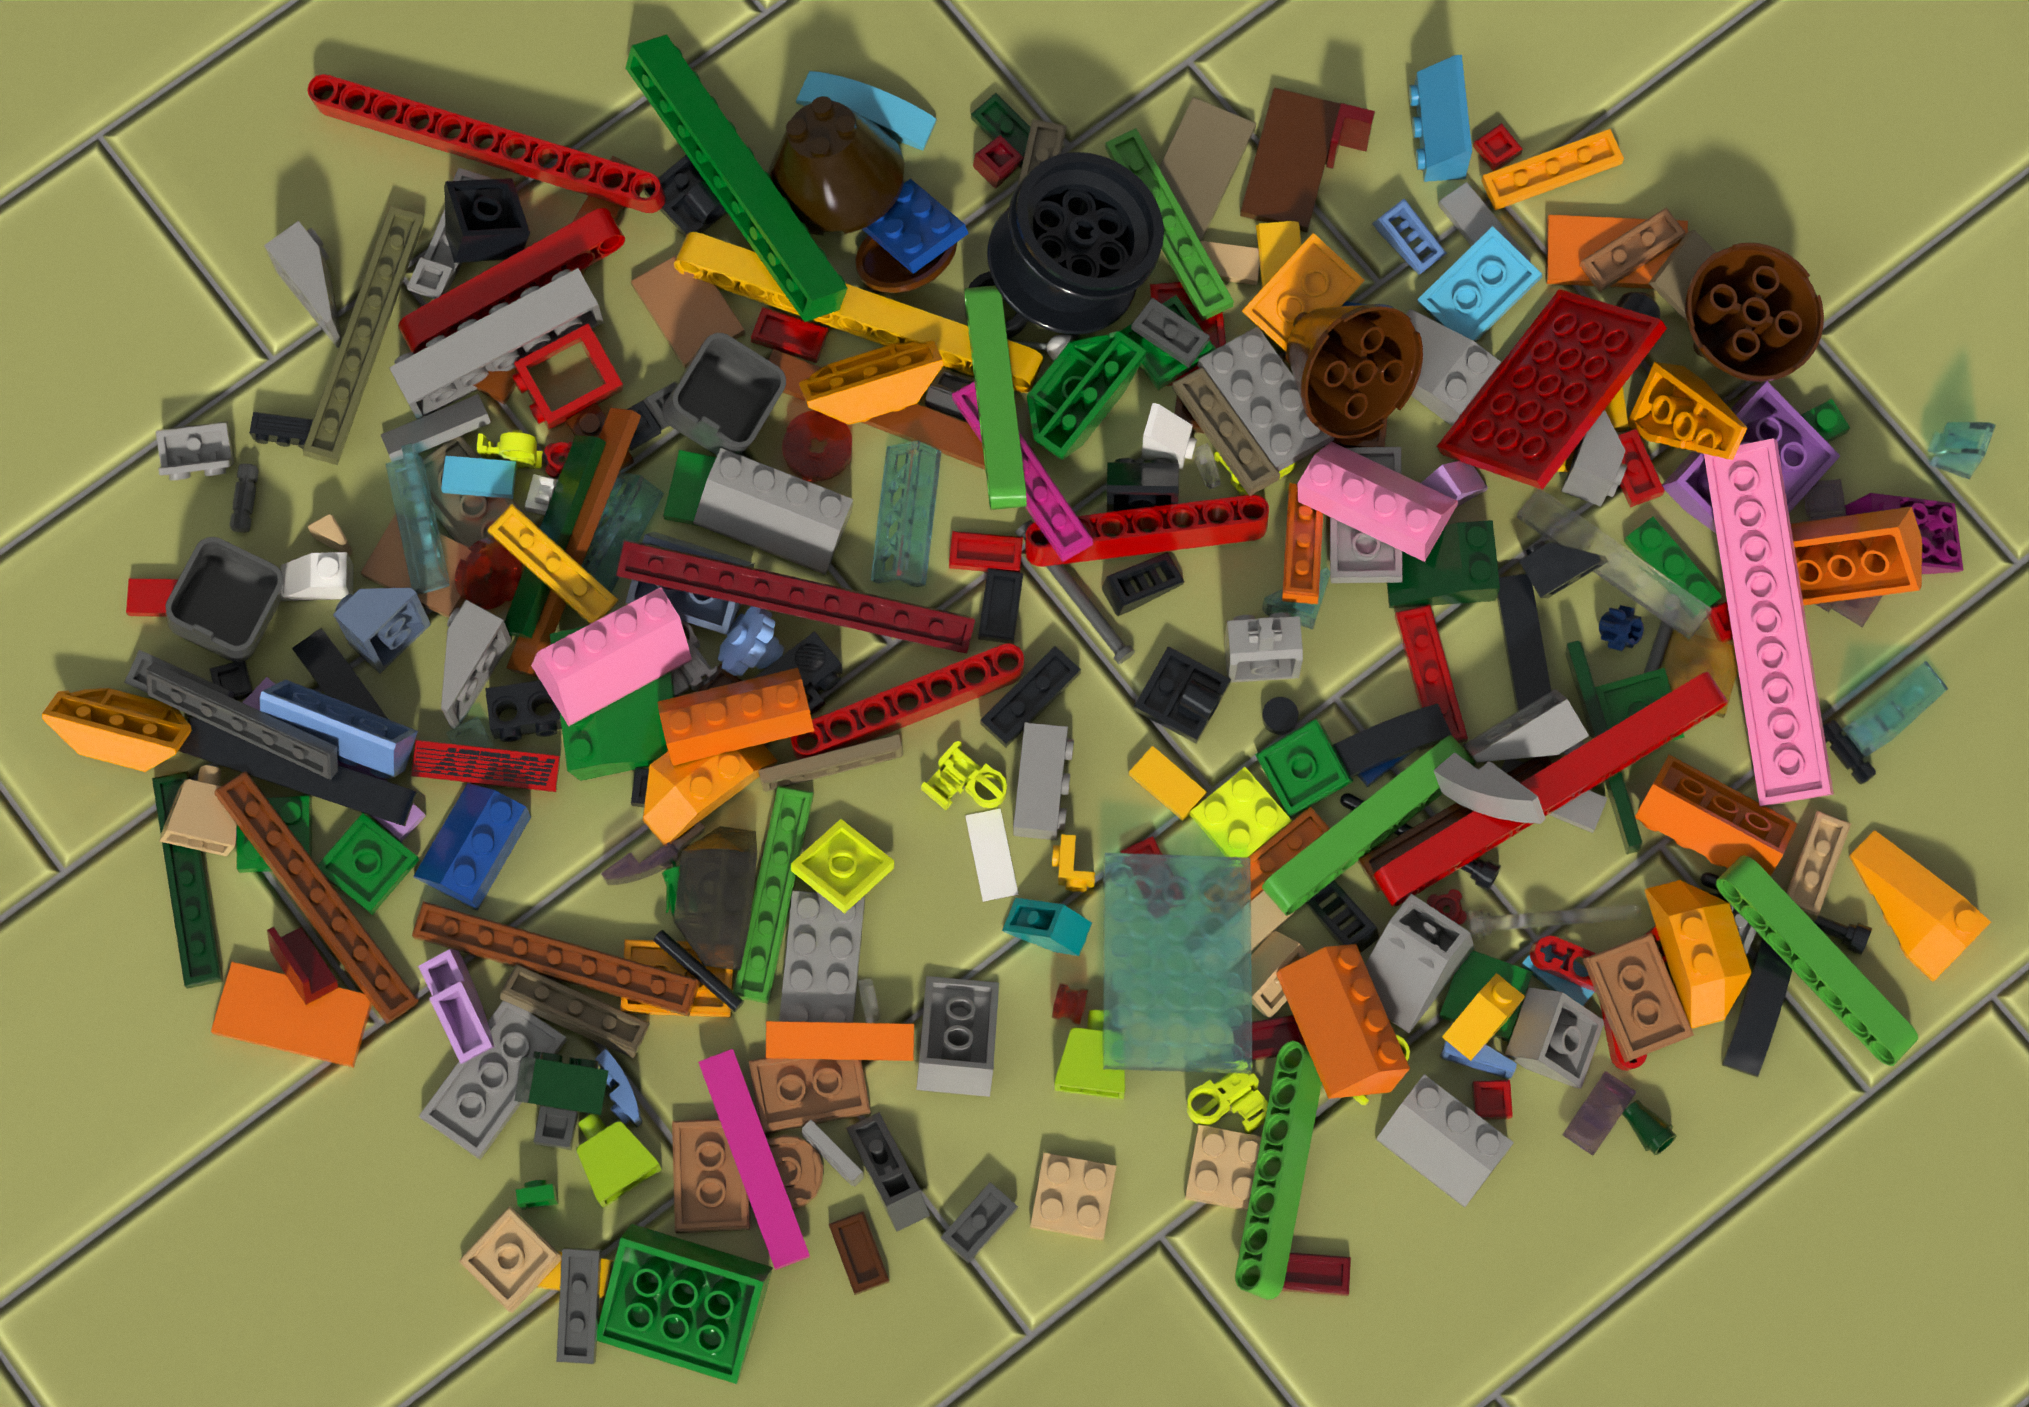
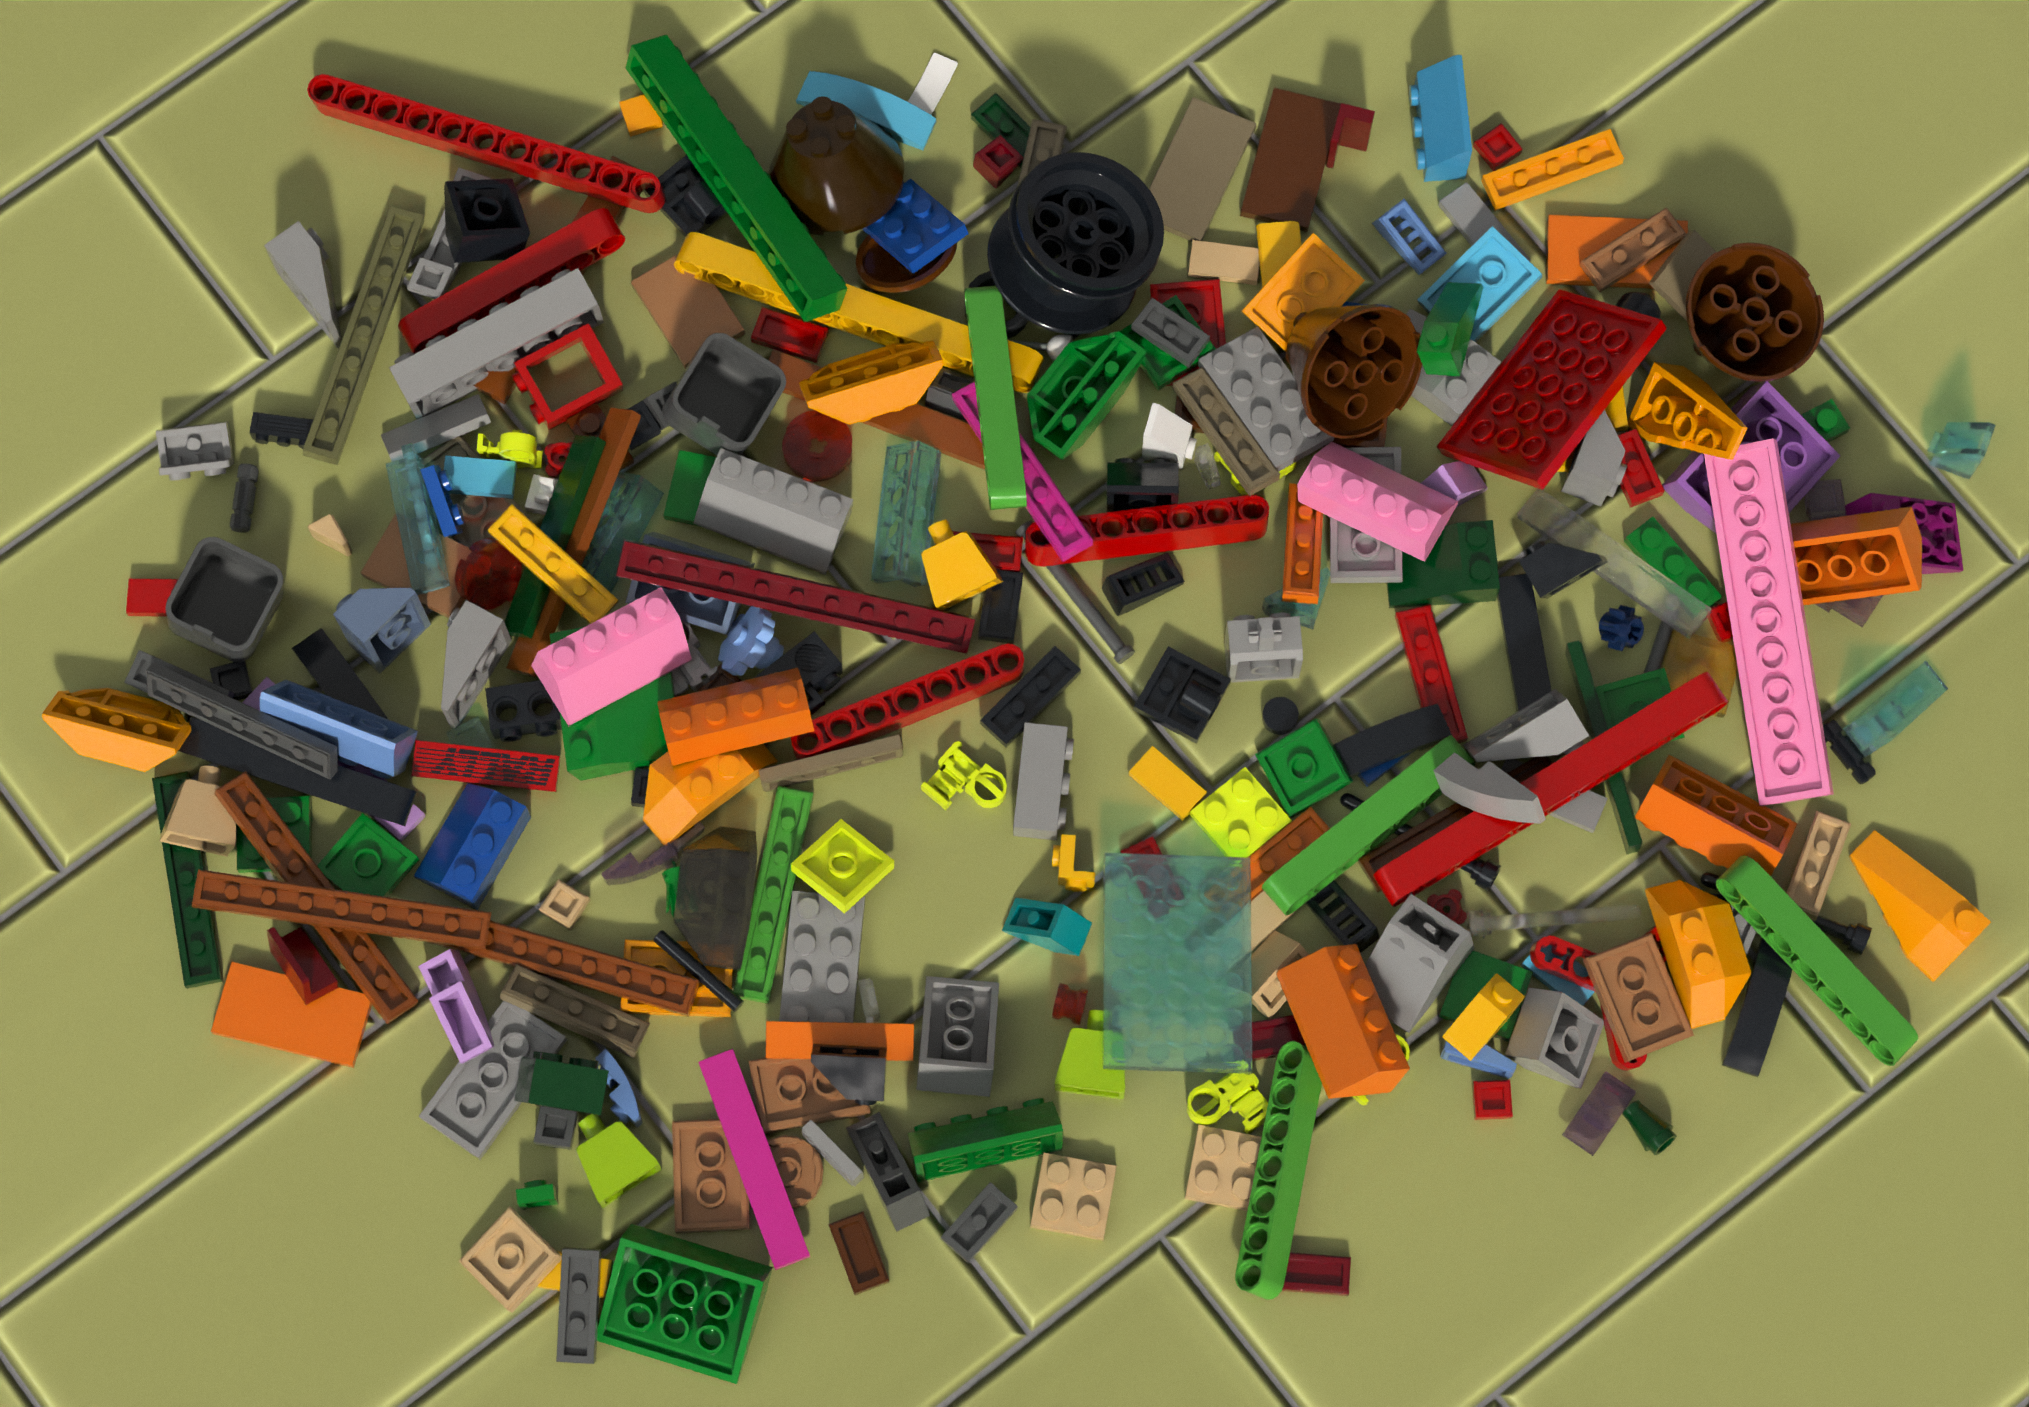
(318, 577): white slope -> none
(341, 909): none -> dark orange tile
(438, 486): none -> blue plate
(564, 904): none -> tan tile
(639, 115): none -> light orange tile
(853, 1070): none -> black slope
(933, 83): none -> white sticker
(956, 566): none -> yellow torso
(985, 1140): none -> green slope
(991, 855): white sticker -> none
(1180, 240): bright green plate -> none
(1444, 1140): light grey slope -> none
(1449, 329): none -> green slope

